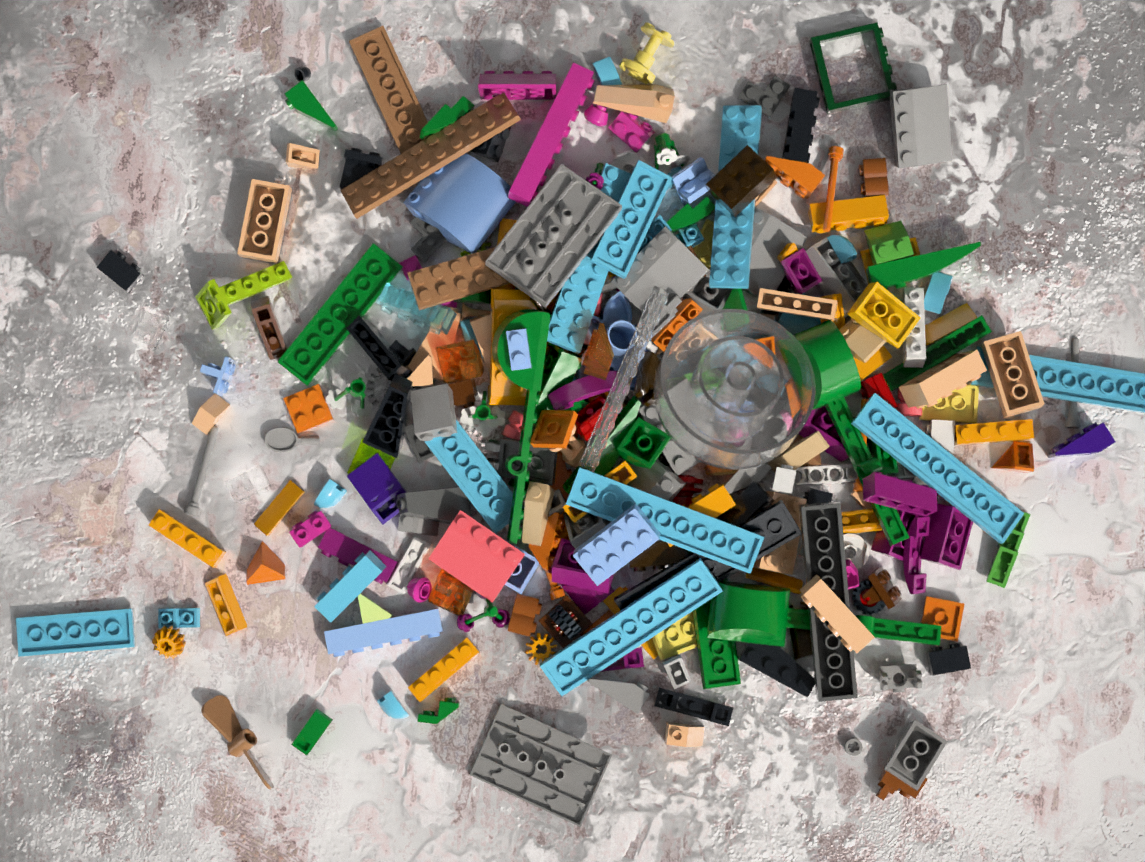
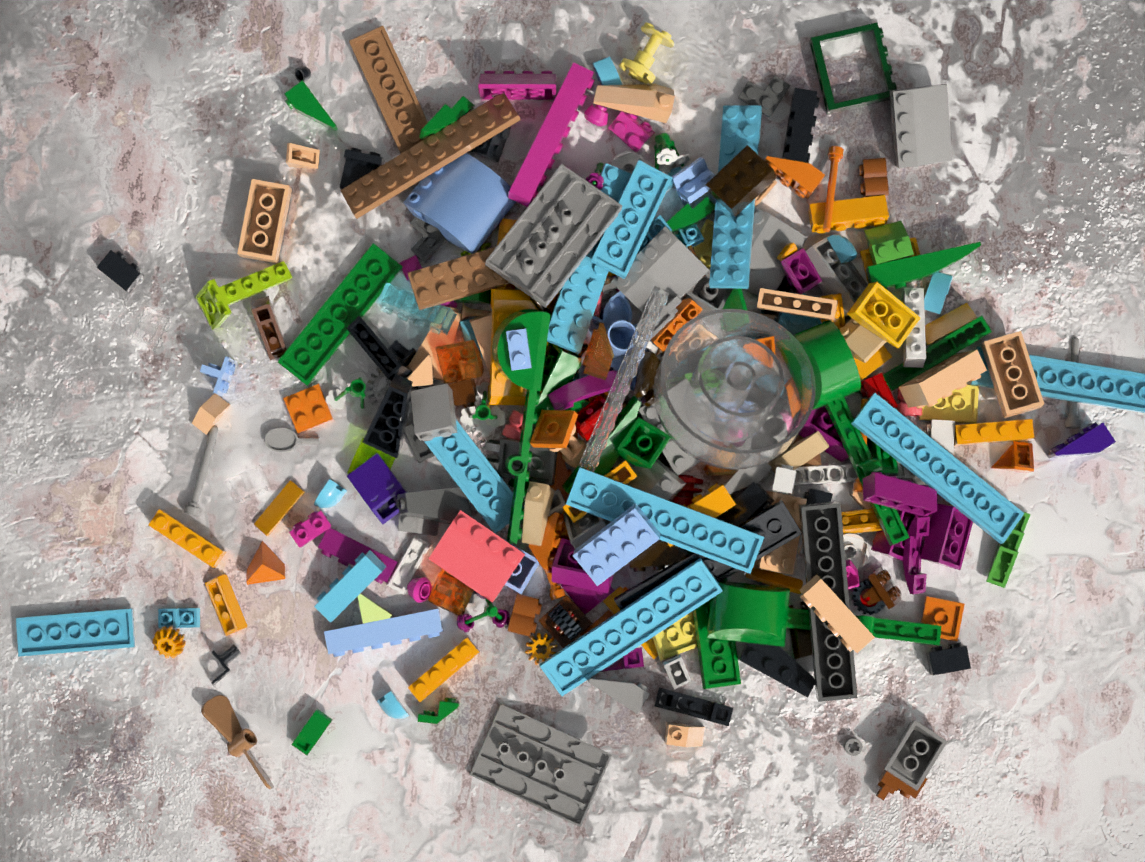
(224, 660): none -> black bracket
(909, 673): light grey piece -> none

